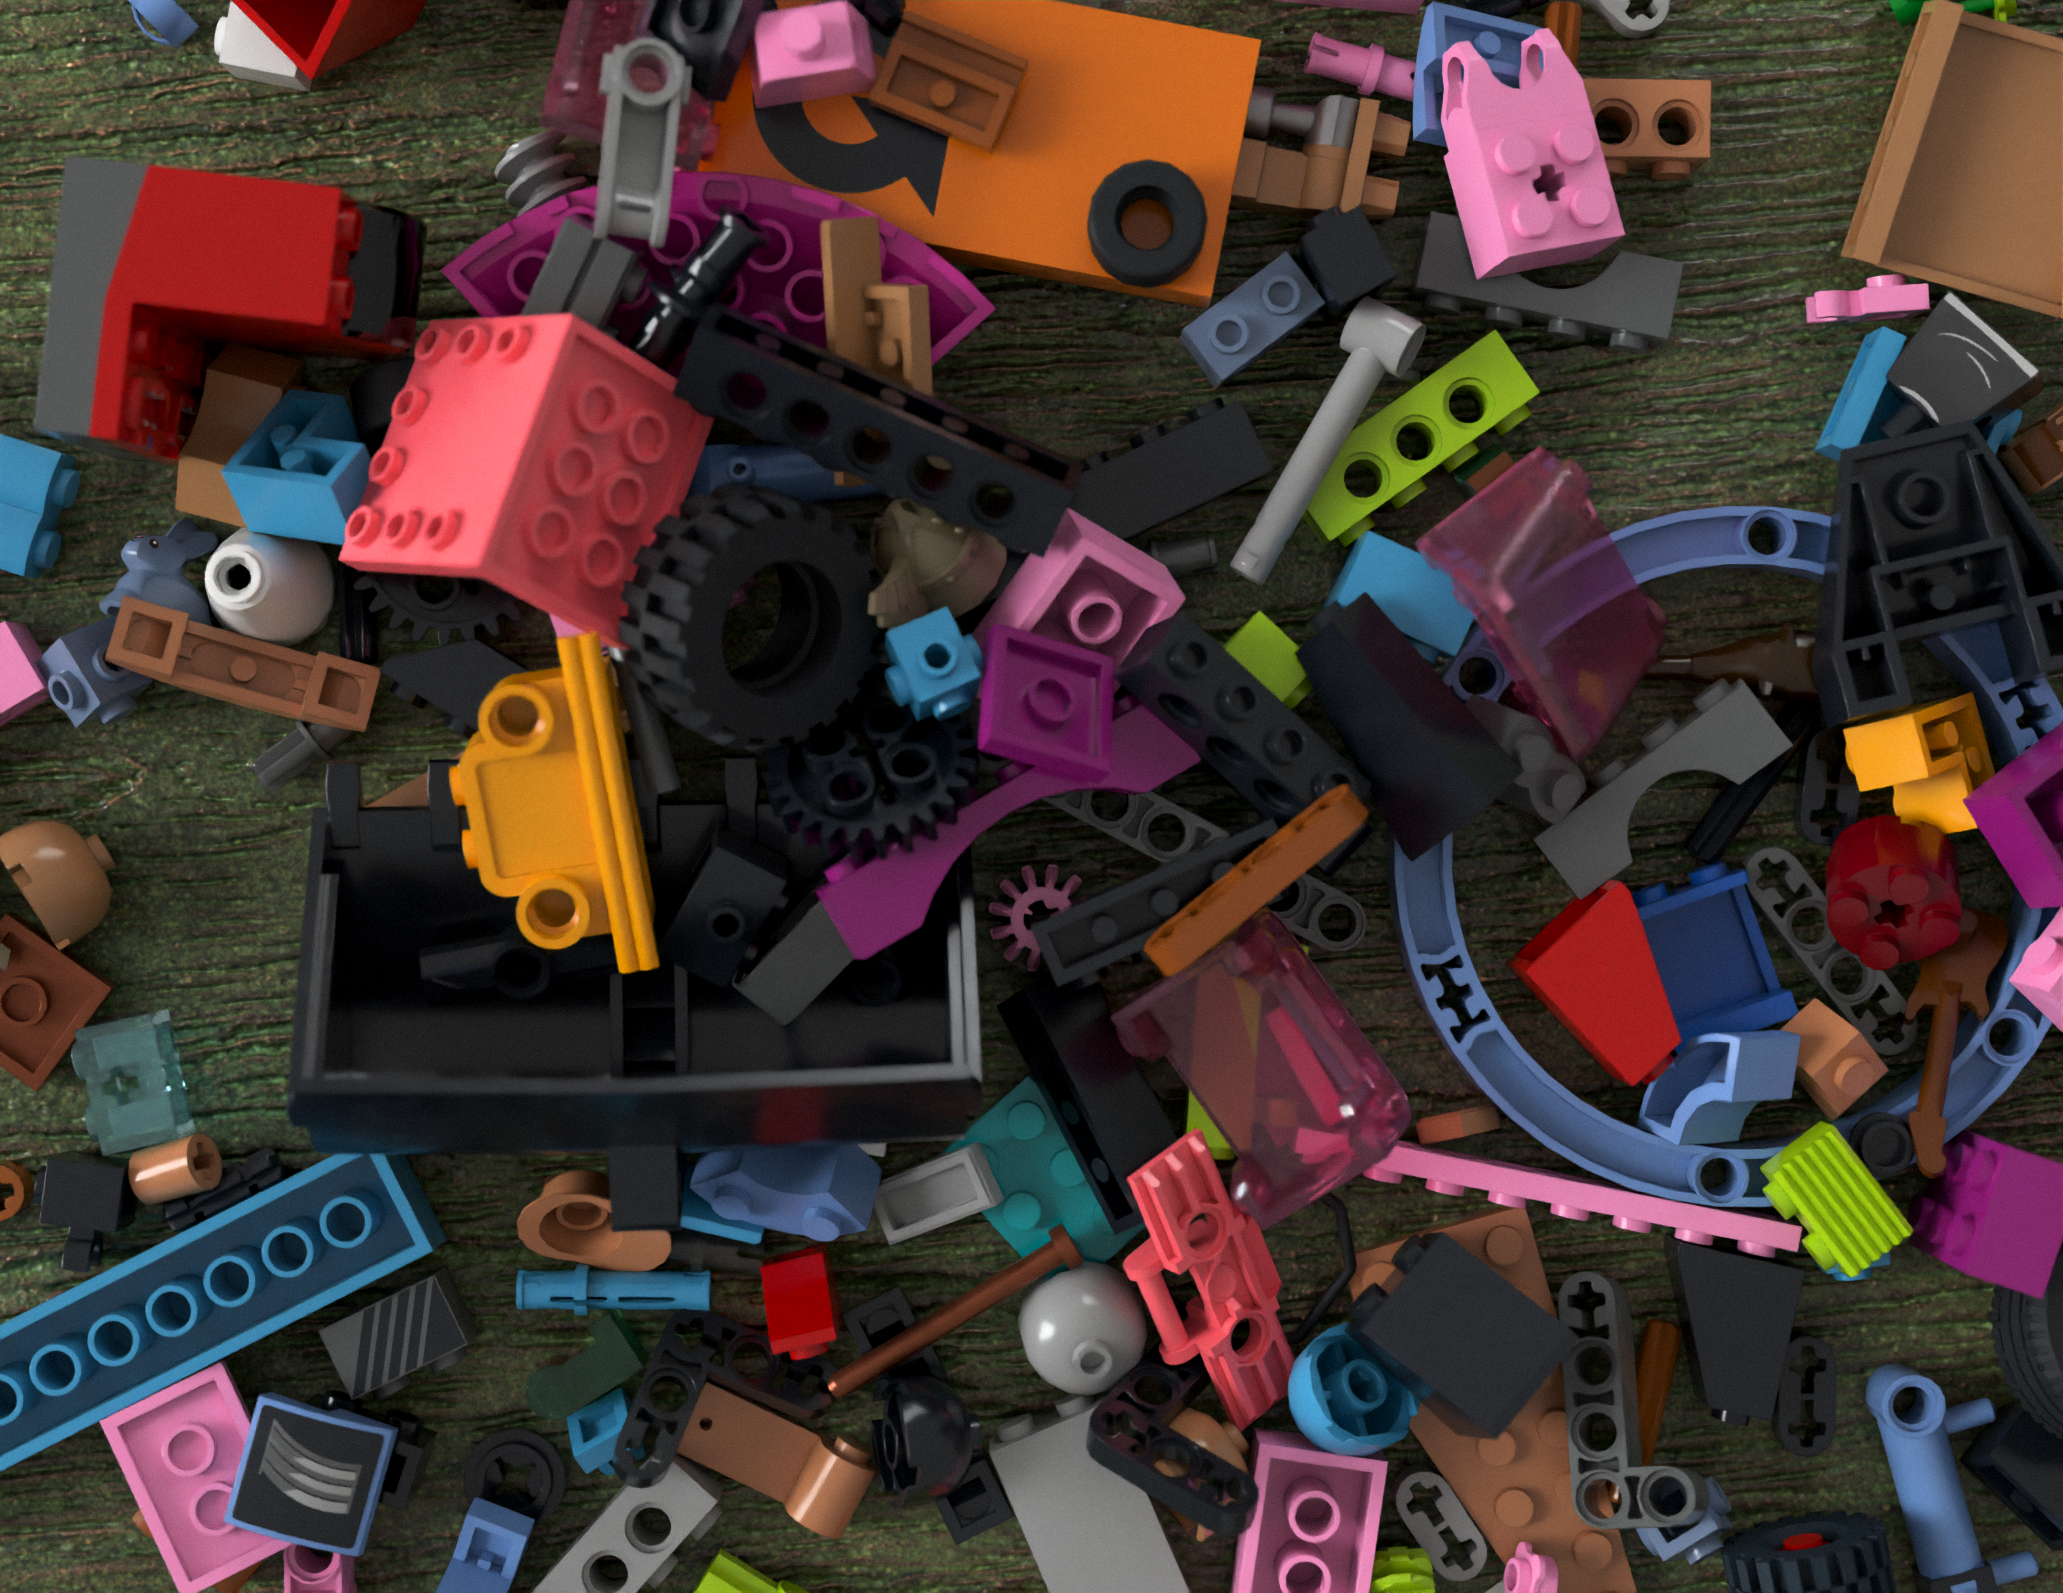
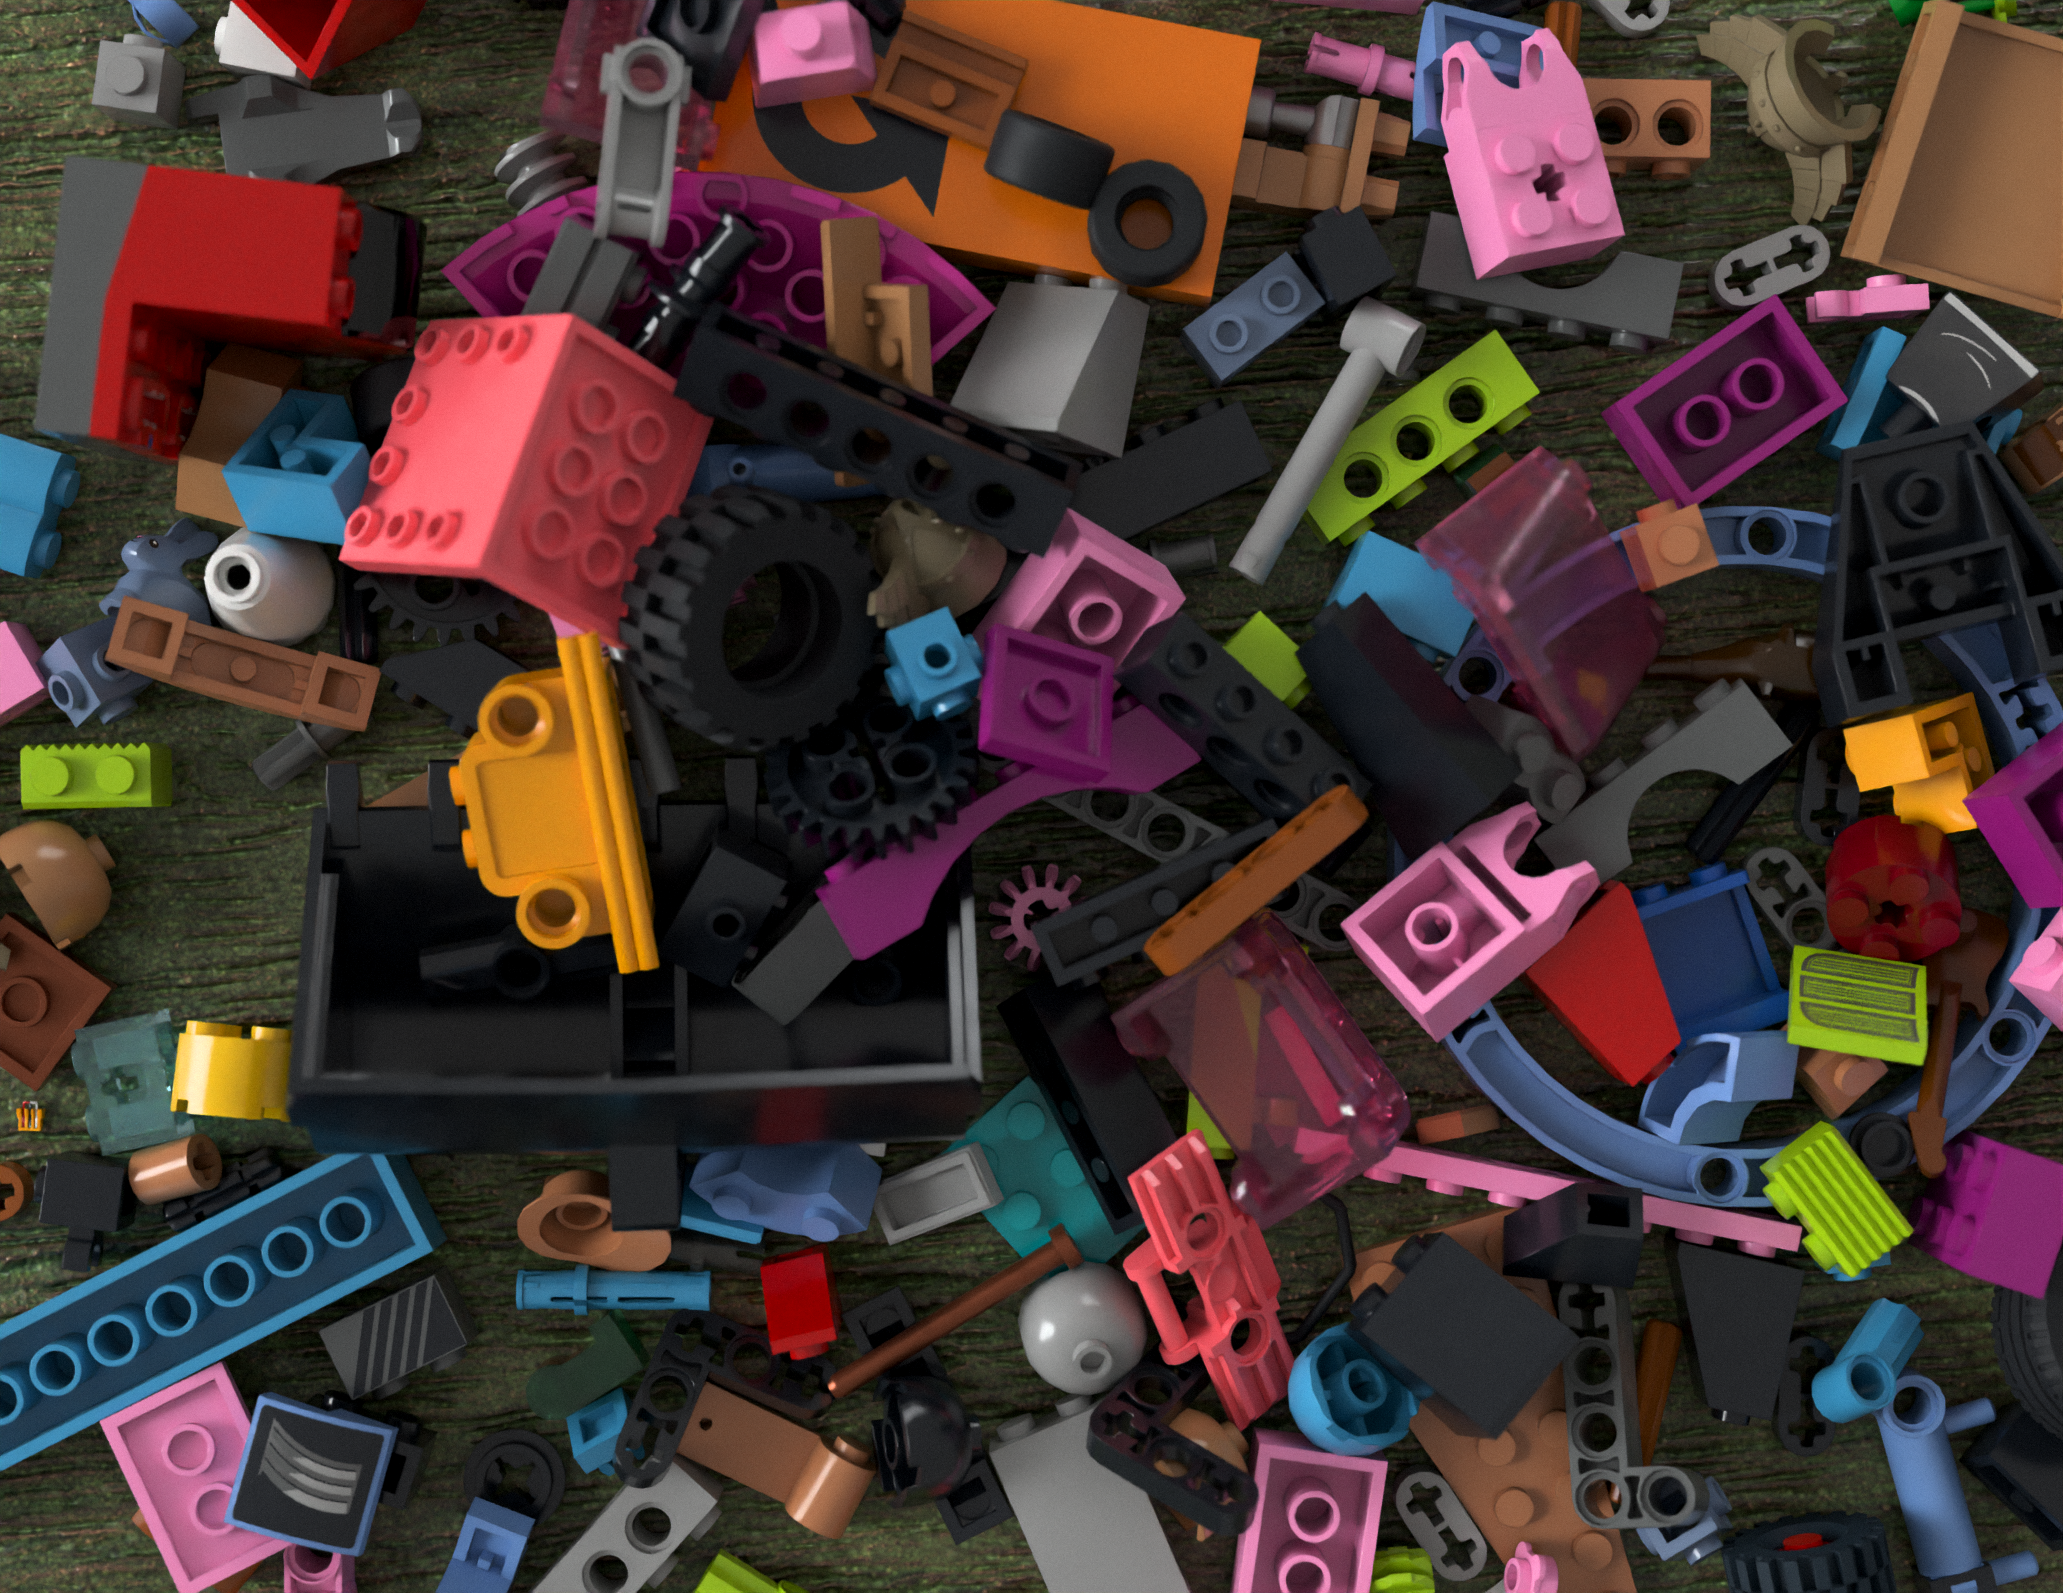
(30, 1118): none -> light orange piece
(96, 775): none -> lime brick
(139, 82): none -> light grey brick
(232, 1075): none -> yellow brick
(305, 135): none -> dark grey animal
(1048, 159): none -> black tyre
(1059, 364): none -> light grey slope
(1481, 910): none -> bright pink brick
(1577, 1236): none -> black slope
(1668, 545): none -> nougat brick
(1725, 405): none -> magenta brick
(1762, 254): none -> light grey beam
(1795, 103): none -> dark tan helmet
(1857, 1005): none -> lime tile
(1869, 1361): none -> dark azure piece

